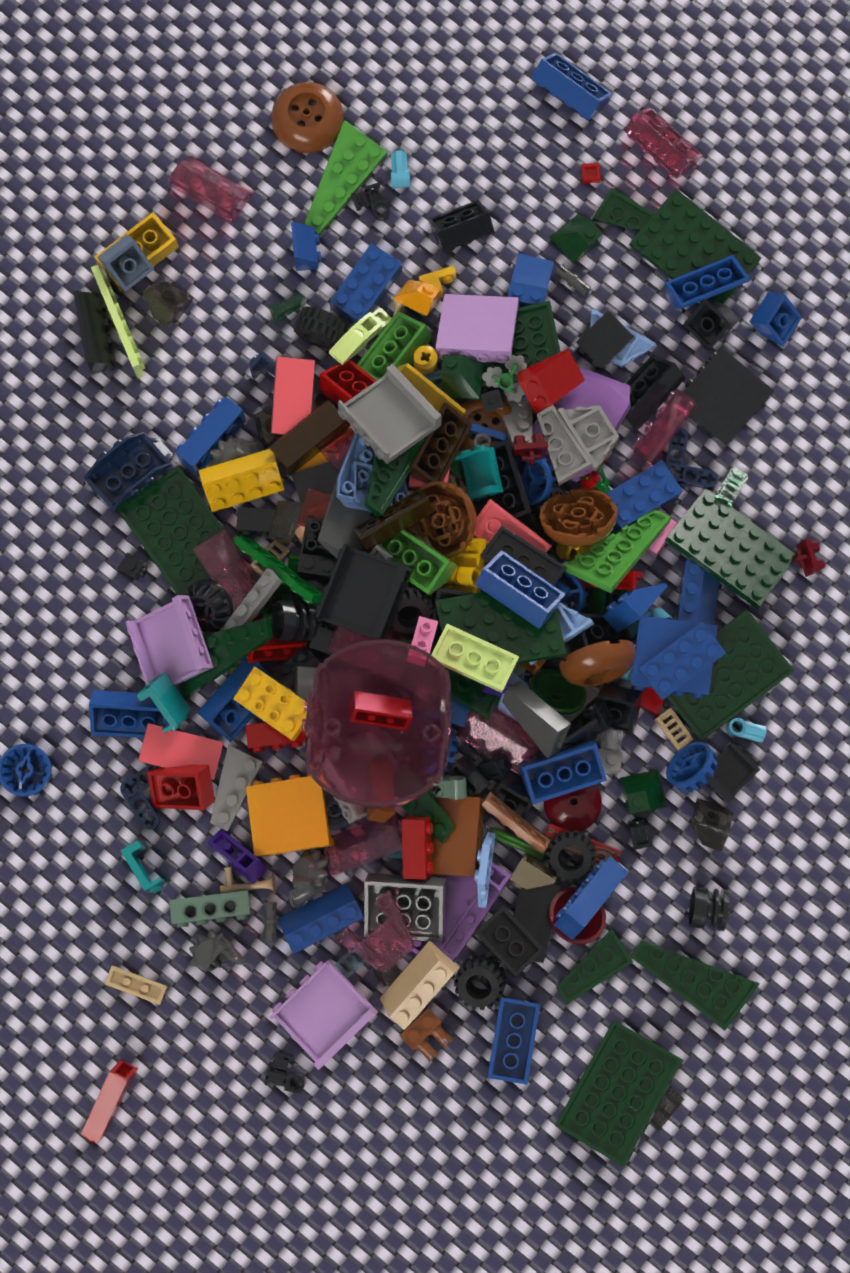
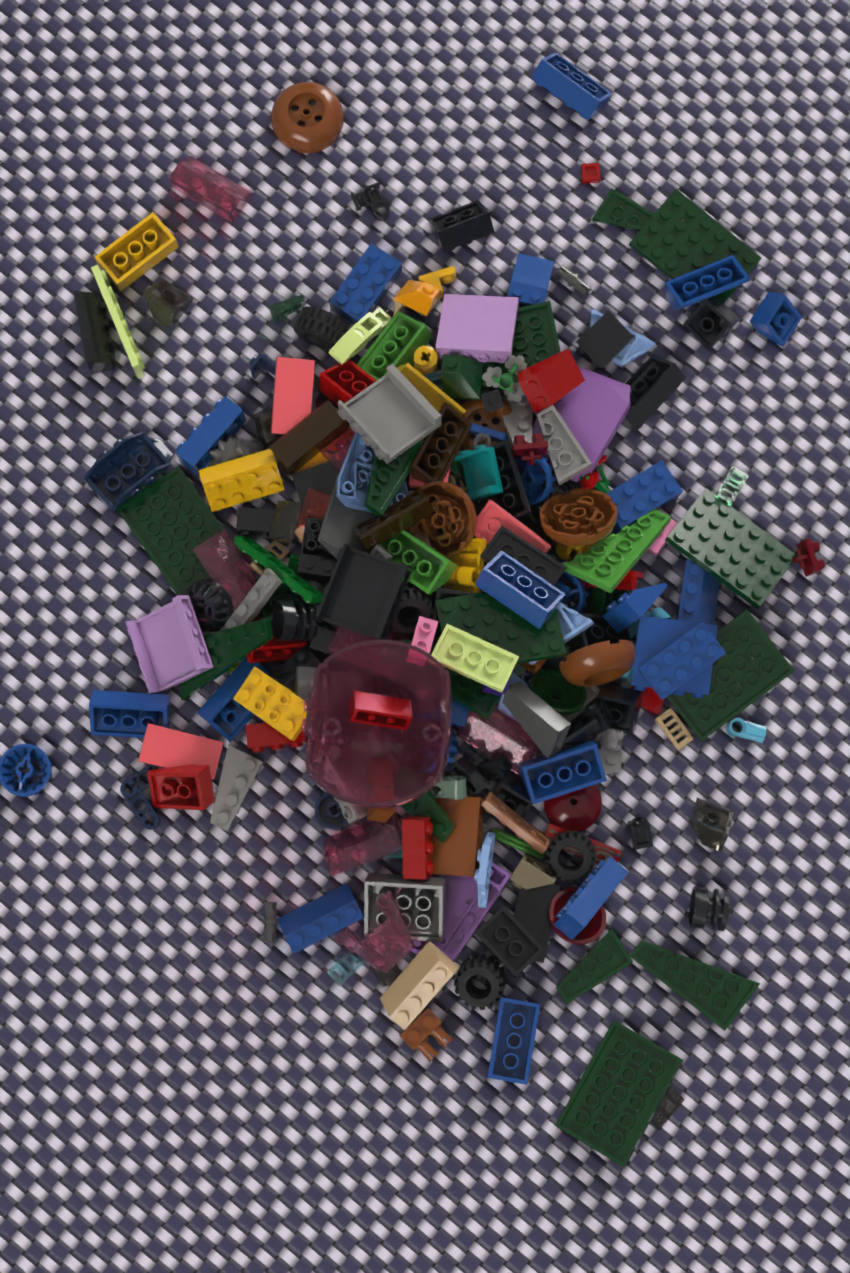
(108, 1101): slope -> none
(126, 262): sand blue slope -> none
(130, 854): teal panel -> none
(133, 567): black bracket -> none
(136, 985): tan plate -> none
(167, 700): teal panel -> none
(179, 907): sand green brick -> none
(214, 951): dark grey head -> none
(231, 887): tan piece -> none
(237, 856): dark purple slope -> none
(279, 1073): black piece -> none
(287, 816): light orange panel -> none
(304, 247): blue slope -> none
(308, 877): dark grey head -> none
(323, 1012): lavender panel -> none
(346, 171): bright green wing -> none
(400, 175): medium azure piece -> none
(577, 238): dark green slope -> none
(591, 431): light grey wing -> none
(643, 792): dark green slope -> none
(662, 142): clear pink slope -> none
(664, 427): clear pink slope -> none
(678, 465): dark blue beam -> none
(691, 767): blue gear -> none
(725, 396): black panel -> none
(732, 772): black panel -> none

